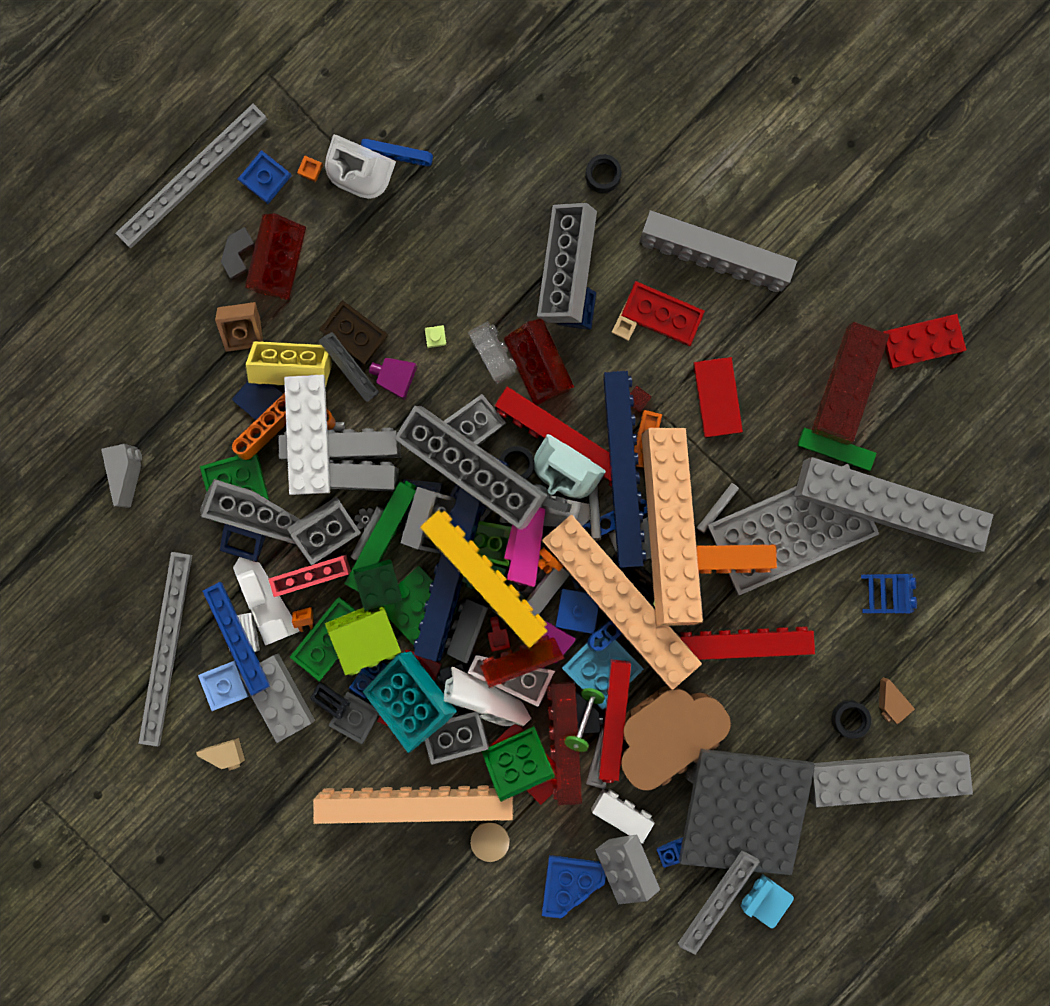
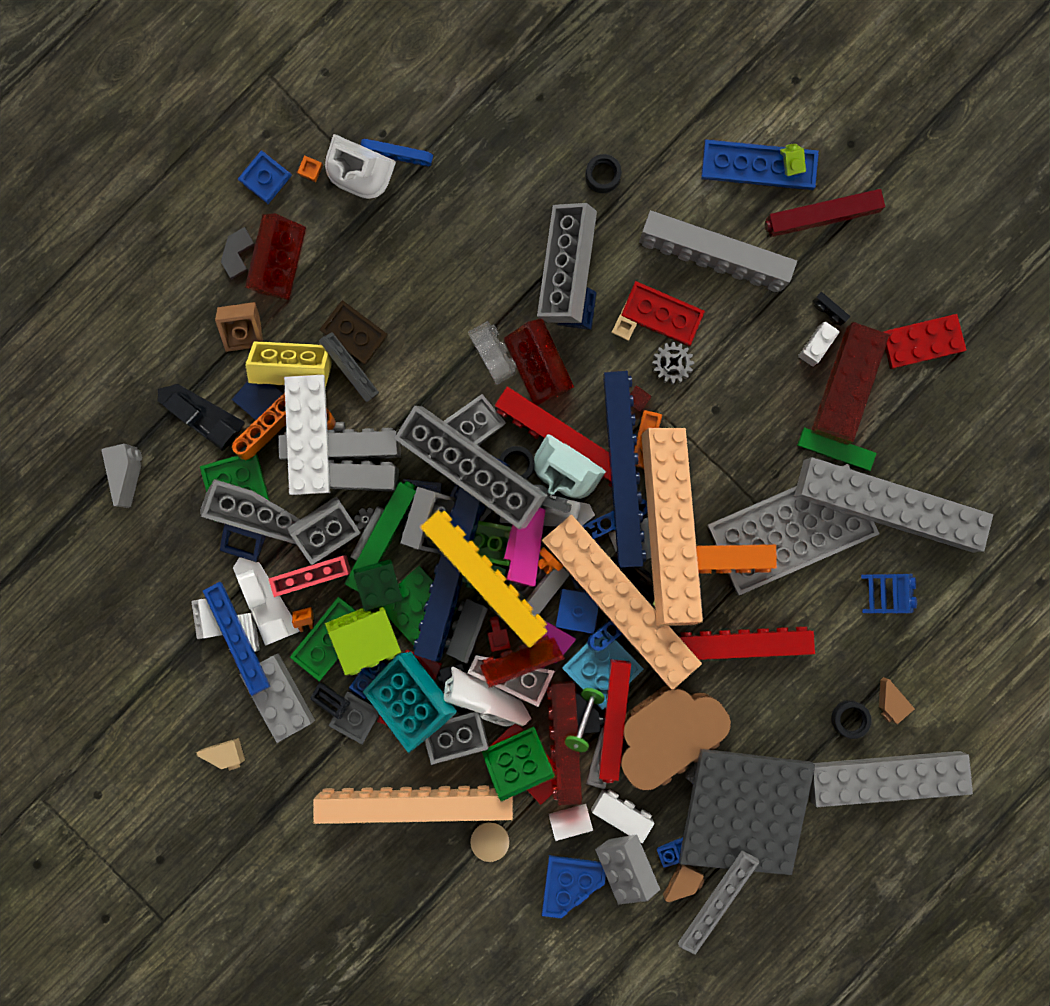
(165, 649): light grey plate -> none
(191, 176): light grey plate -> none
(203, 416): none -> black panel
(204, 620): none -> white brick
(223, 685): light blue plate -> none
(394, 375): magenta torso -> none
(435, 336): yellowish green plate -> none
(570, 822): none -> white brick
(595, 515): light grey piece -> none
(678, 368): none -> light grey gear
(683, 882): none -> medium nougat slope
(717, 397): red tile -> none
(718, 507): light grey piece -> none
(755, 165): none -> blue plate
(767, 901): medium azure bracket -> none
(793, 159): none -> lime bracket
(818, 343): none -> white brick
(825, 213): none -> dark red brick
(826, 305): none -> black plate

